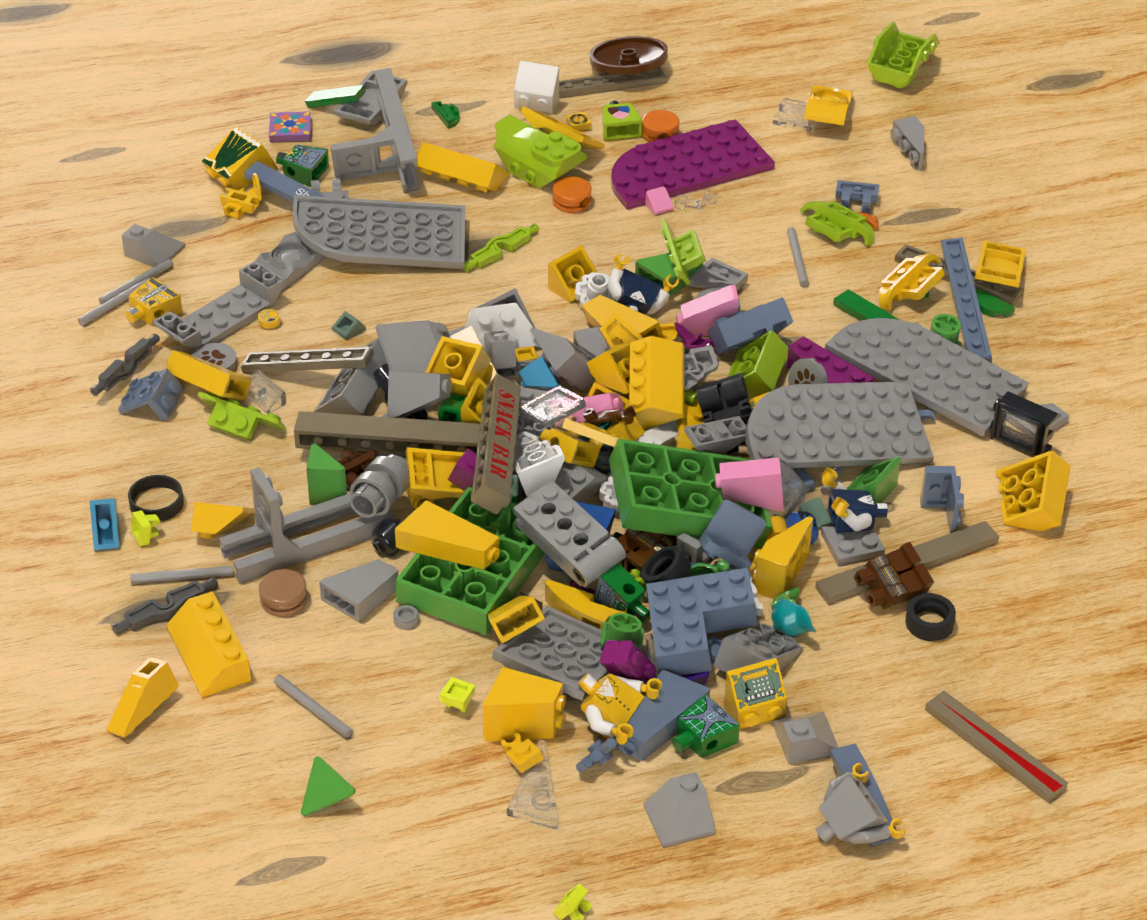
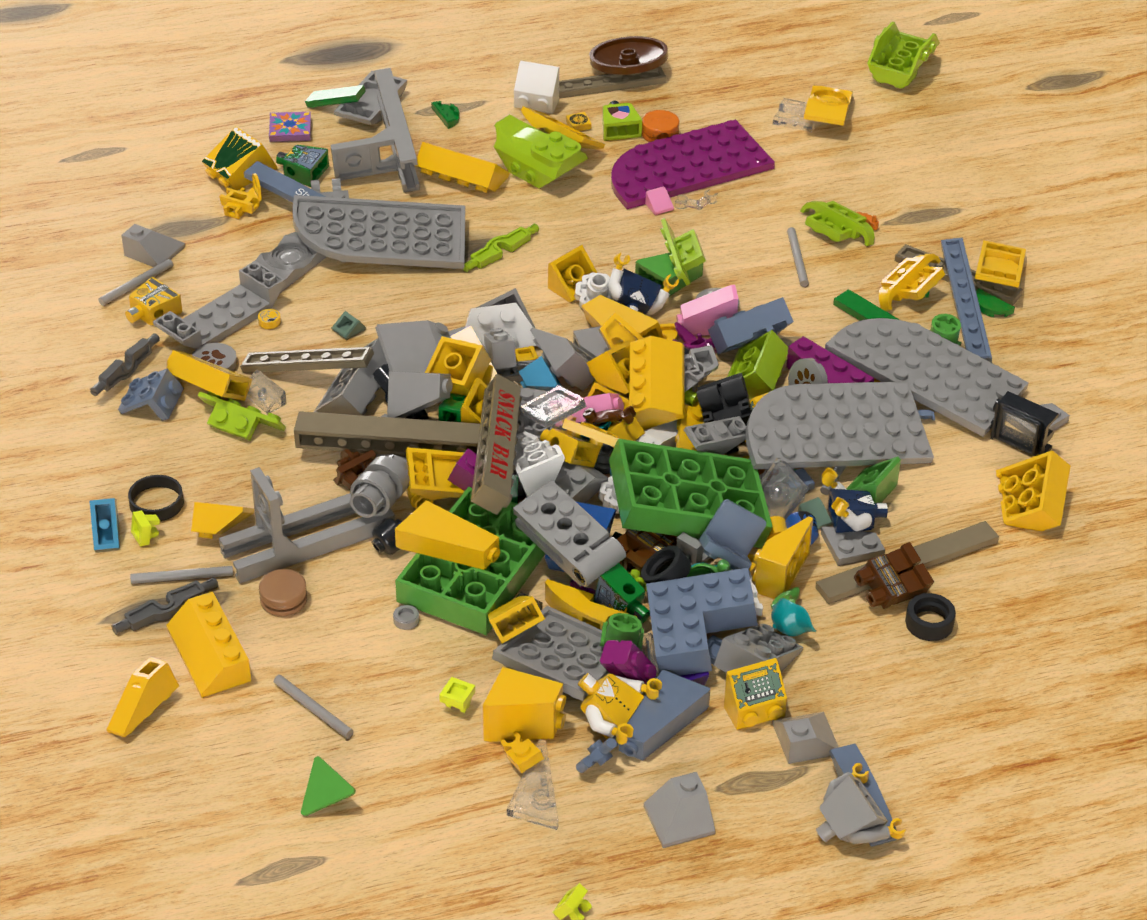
(105, 307): light grey bar -> none
(324, 476): bright green slope -> none
(360, 588): light grey slope -> none
(572, 194): orange head -> none
(705, 728): green torso -> none
(717, 275): light grey wing -> none
(752, 482): bright pink slope -> none
(857, 191): sand blue plate -> none
(909, 136): light grey slope -> none
(942, 490): sand blue bracket -> none
(996, 746): dark tan tile -> none

